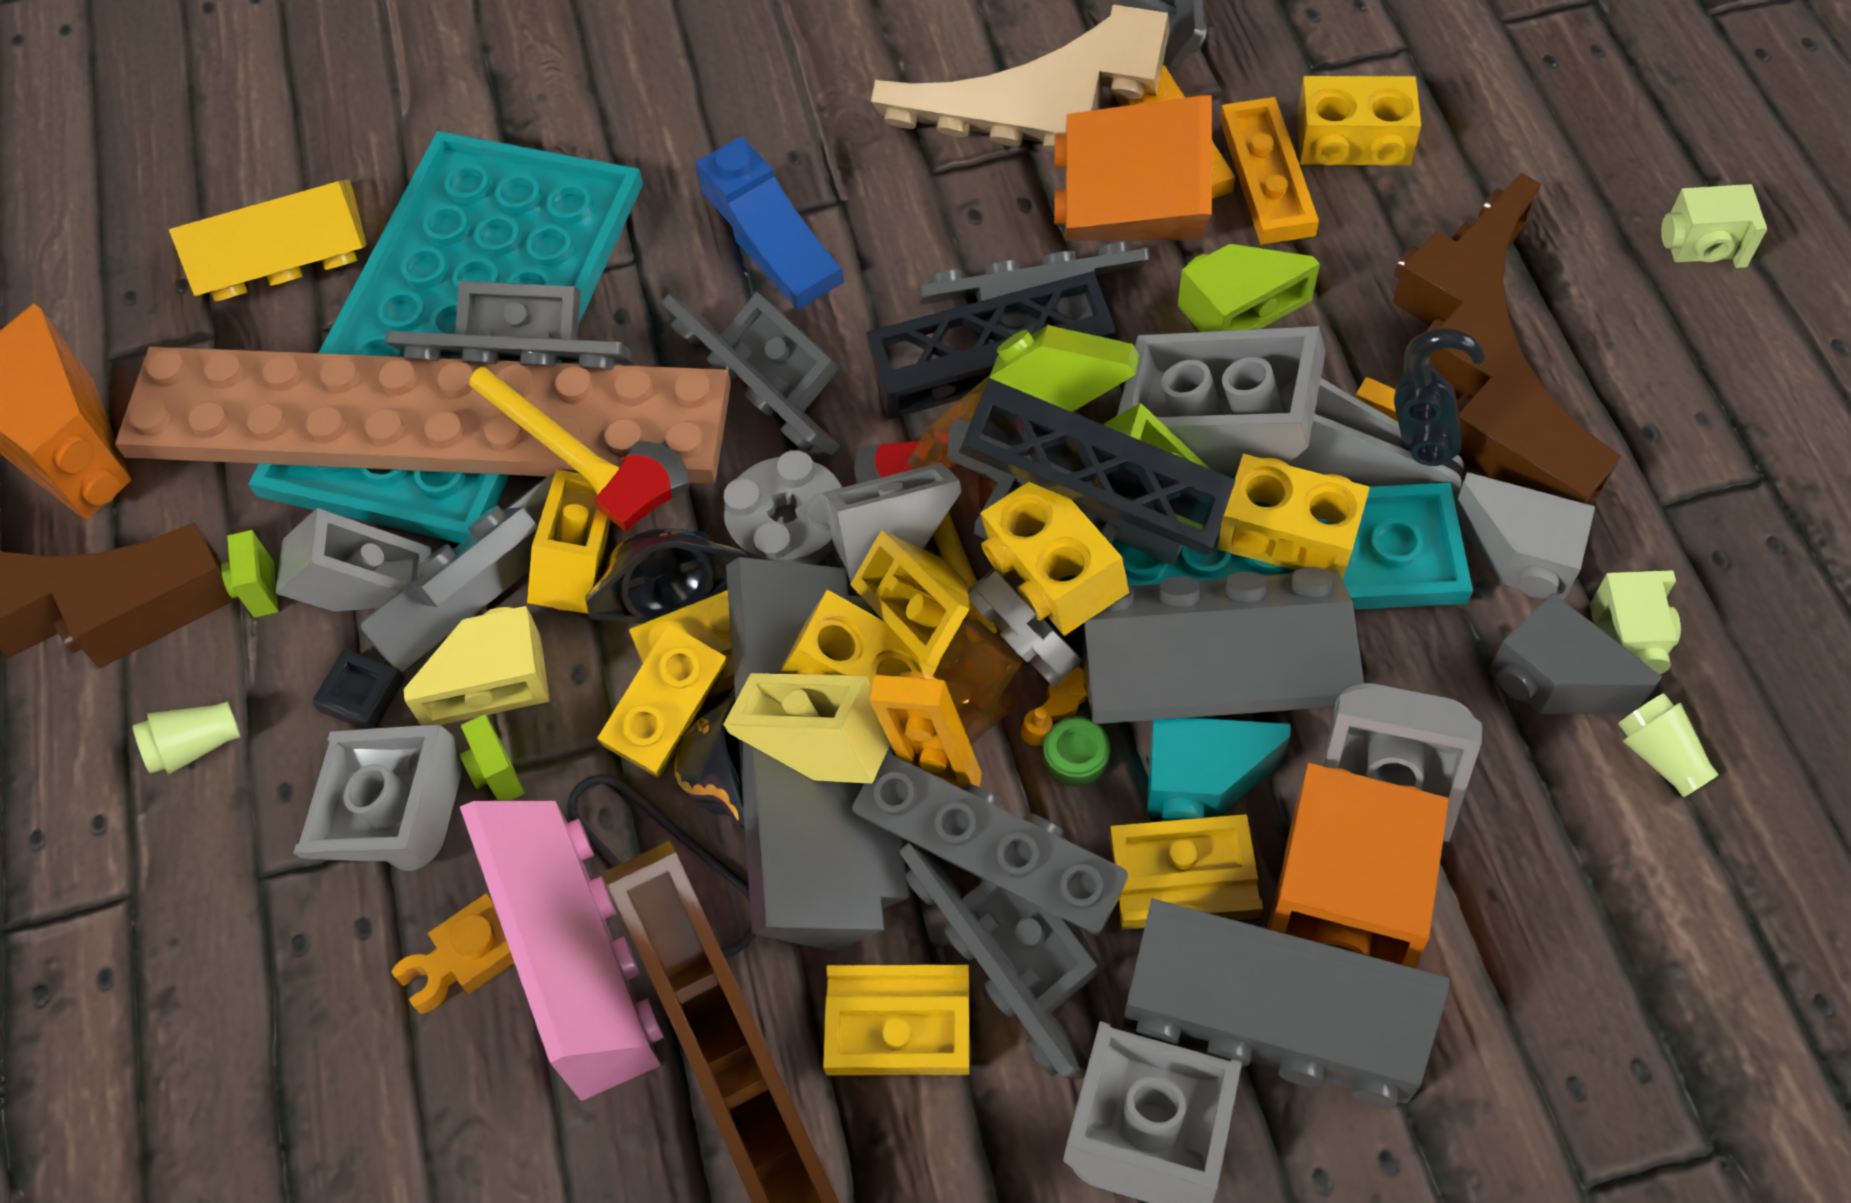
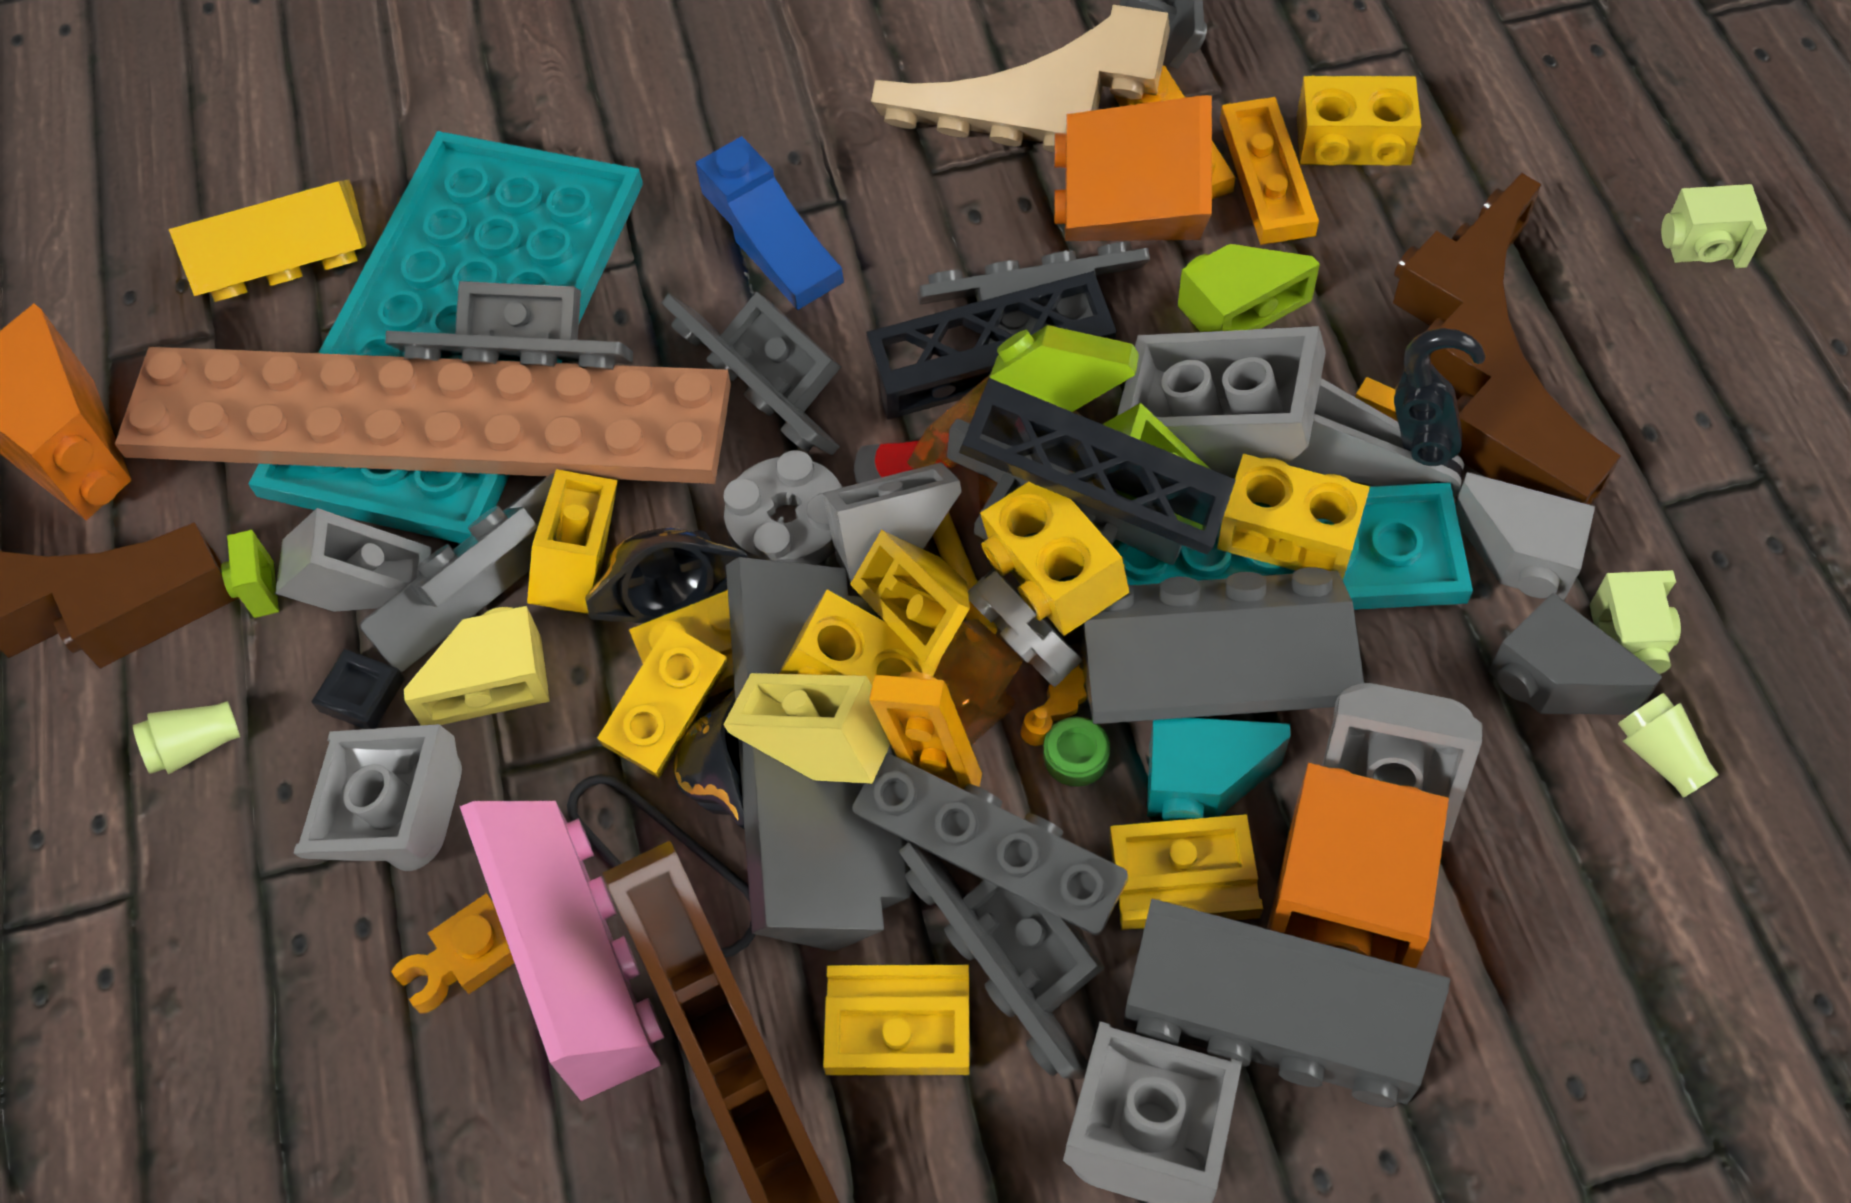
(488, 761): lime plate -> none
(625, 493): piece -> none

